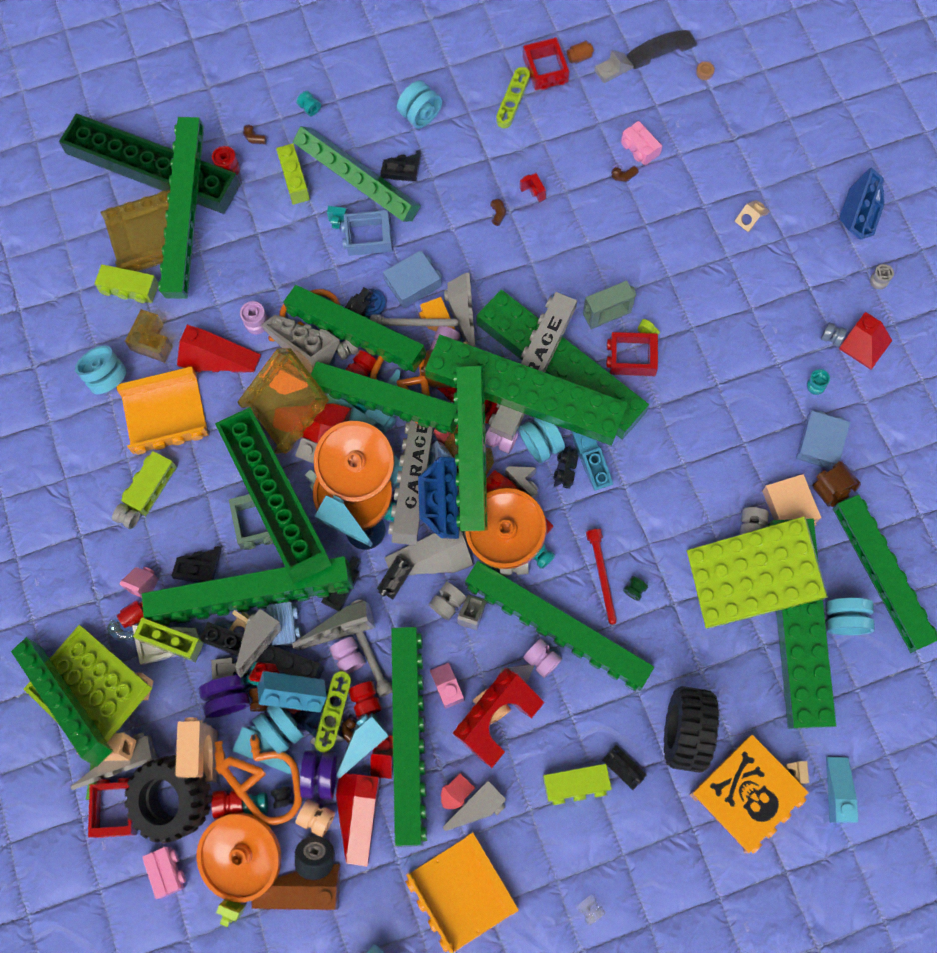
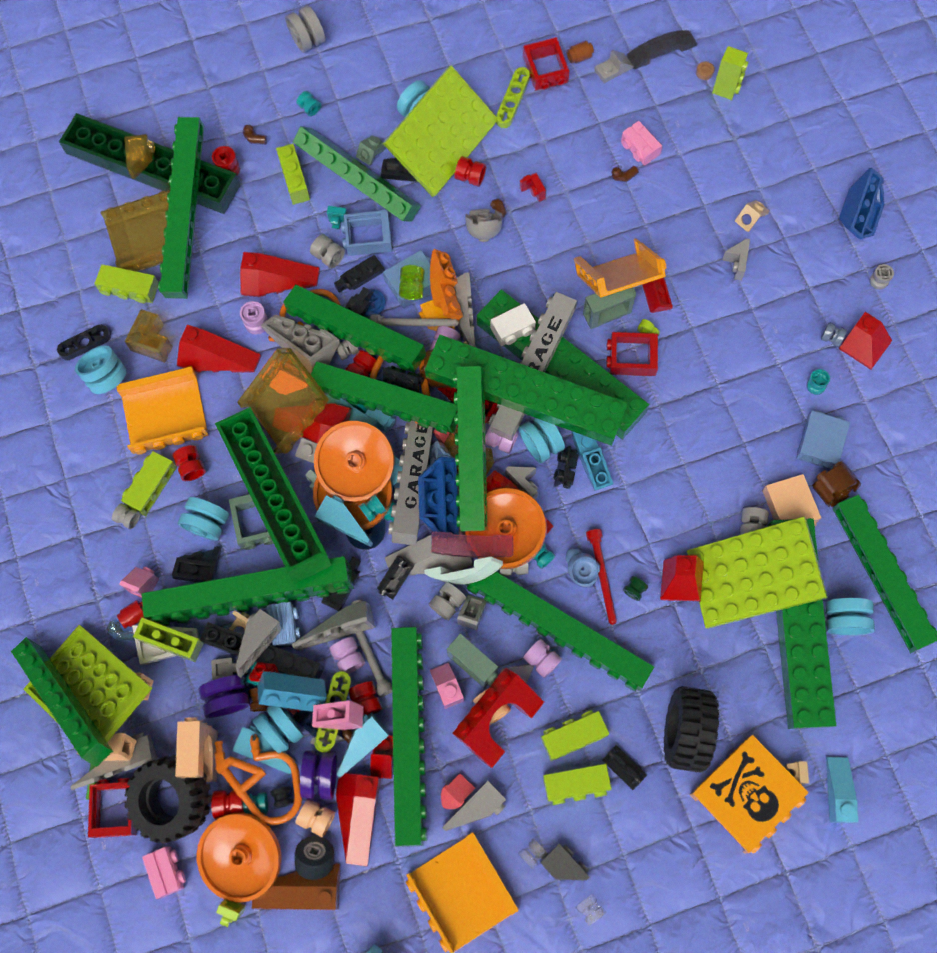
(83, 349): none -> black beam
(138, 153): none -> clear yellow slope
(188, 462): none -> red wheel
(203, 518): none -> medium azure wheel
(269, 274): none -> red wedge
(305, 28): none -> light grey wheel
(329, 252): none -> light grey wheel
(338, 715): none -> bright pink slope
(359, 274): none -> black hinge
(369, 148): none -> sand green bracket
(372, 508): none -> teal wheel
(399, 378): none -> black hinge
(411, 282): none -> clear neon green wheel
(440, 130): none -> lime plate
(442, 283): none -> orange slope
(470, 171): none -> red wheel
(471, 546): none -> clear pink slope
(472, 661): none -> sand green window
(482, 568): none -> light aqua slope
(483, 224): none -> light grey cylinder
(513, 325): none -> white brick
(537, 850): none -> clear wheel
(563, 866): none -> dark grey slope
(574, 735): none -> lime brick
(576, 561): none -> medium blue piece
(622, 272): none -> light orange panel
(657, 295): none -> red slope
(682, 578): none -> red slope
(730, 73): none -> lime brick
(738, 255): none -> light grey slope

